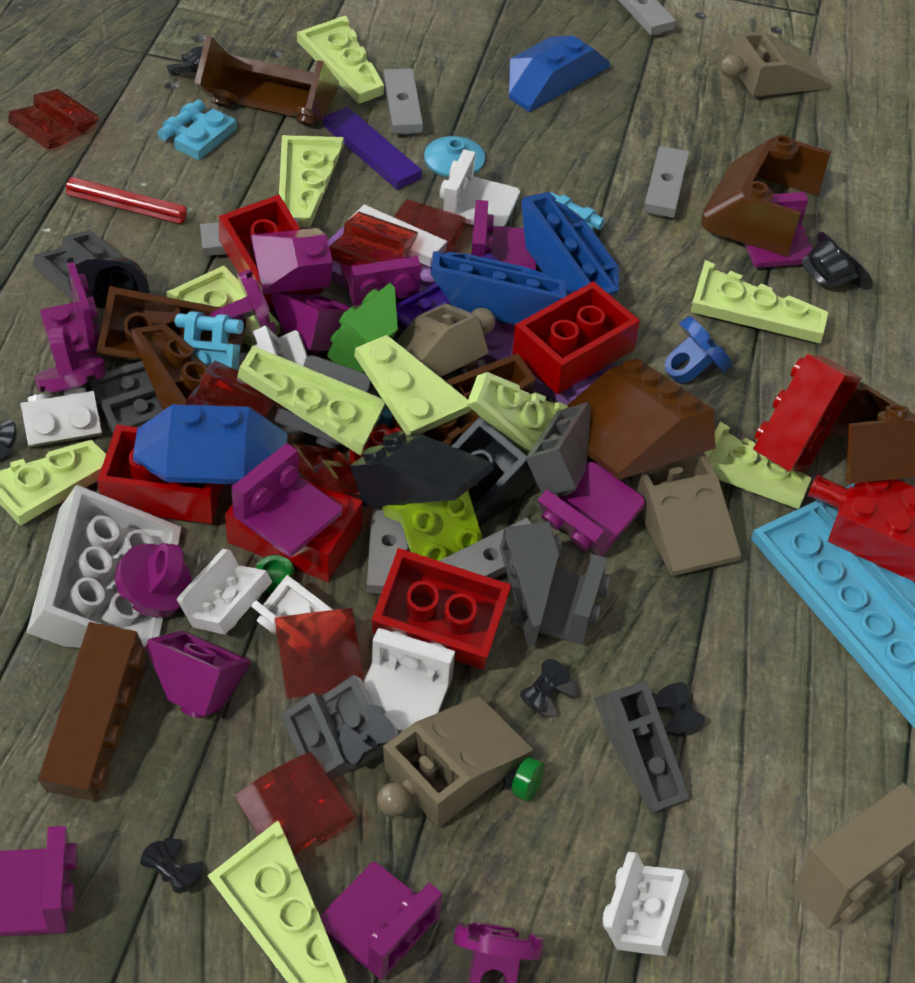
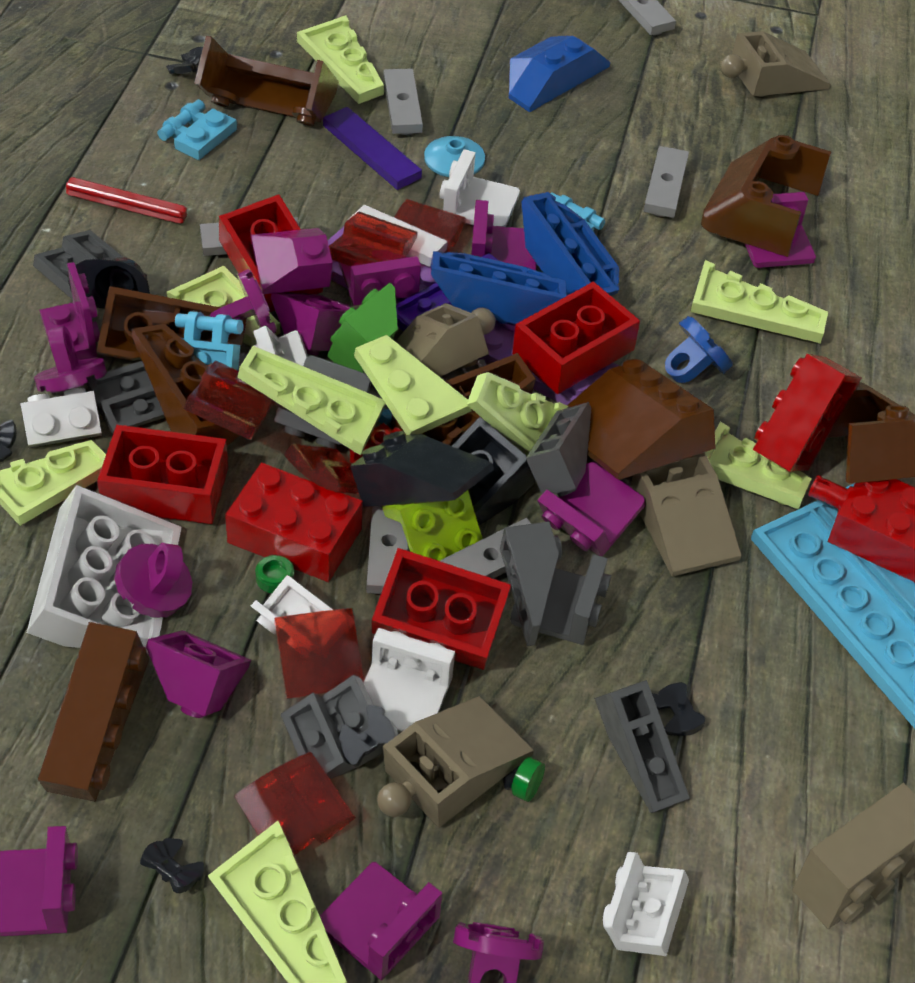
(53, 119): clear red slope -> none
(206, 443): blue wedge -> none
(222, 593): white bracket -> none
(282, 504): magenta bracket -> none
(305, 173): yellowish green wing -> none
(552, 677): black piece -> none
(833, 266): black piece -> none

